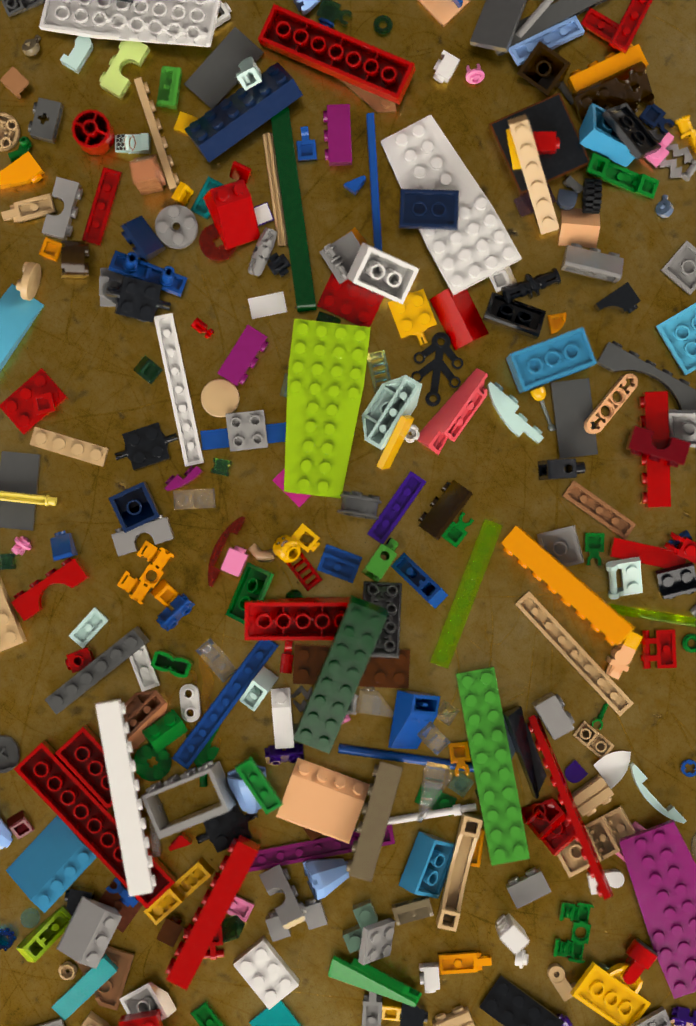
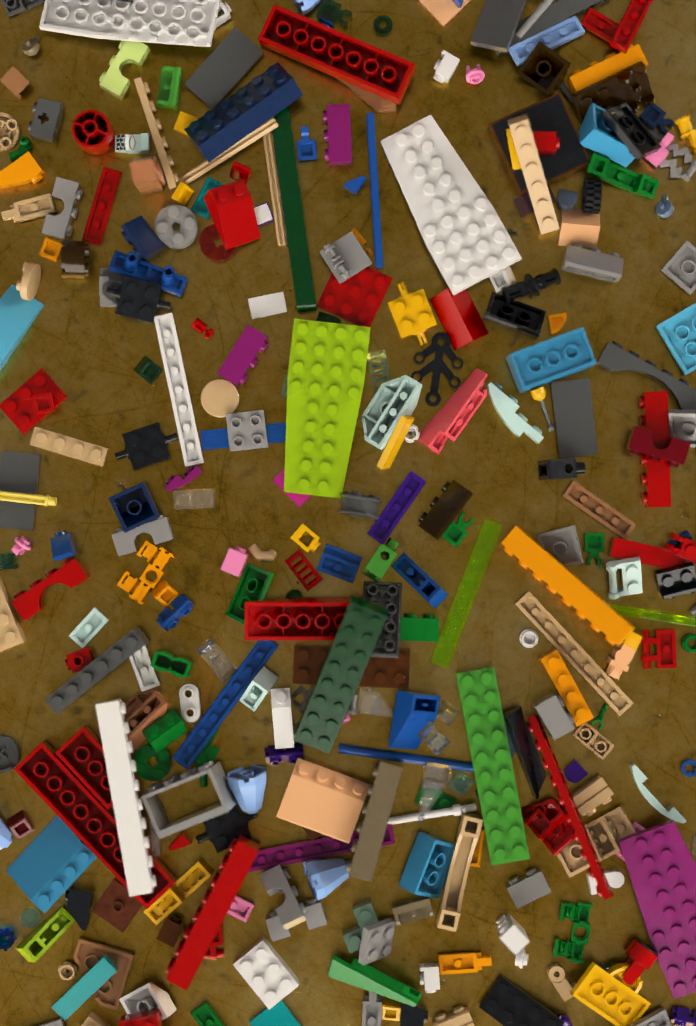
(79, 54): light aqua leg -> none
(89, 932): light grey slope -> none
(123, 892): blue plate -> none
(205, 166): none -> tan axle
(213, 572): clear red slope -> none
(221, 467): clear green wheel -> none
(232, 928): clear green slope -> none
(249, 74): light aqua leg -> none
(258, 785): green tile -> none
(262, 251): light grey hinge -> none
(279, 264): black gear -> none
(286, 548): yellow head -> none
(287, 658): red bar -> none
(382, 273): white brick -> none
(419, 628): none -> green brick
(429, 209): dark blue tile -> none
(459, 754): light orange plate -> none
(528, 638): none -> white plate
(566, 687): none -> light orange brick
(571, 182): dark grey tile -> none
(610, 403): light nougat beam -> none
(613, 766): white sticker -> none
(621, 299): black arch -> none

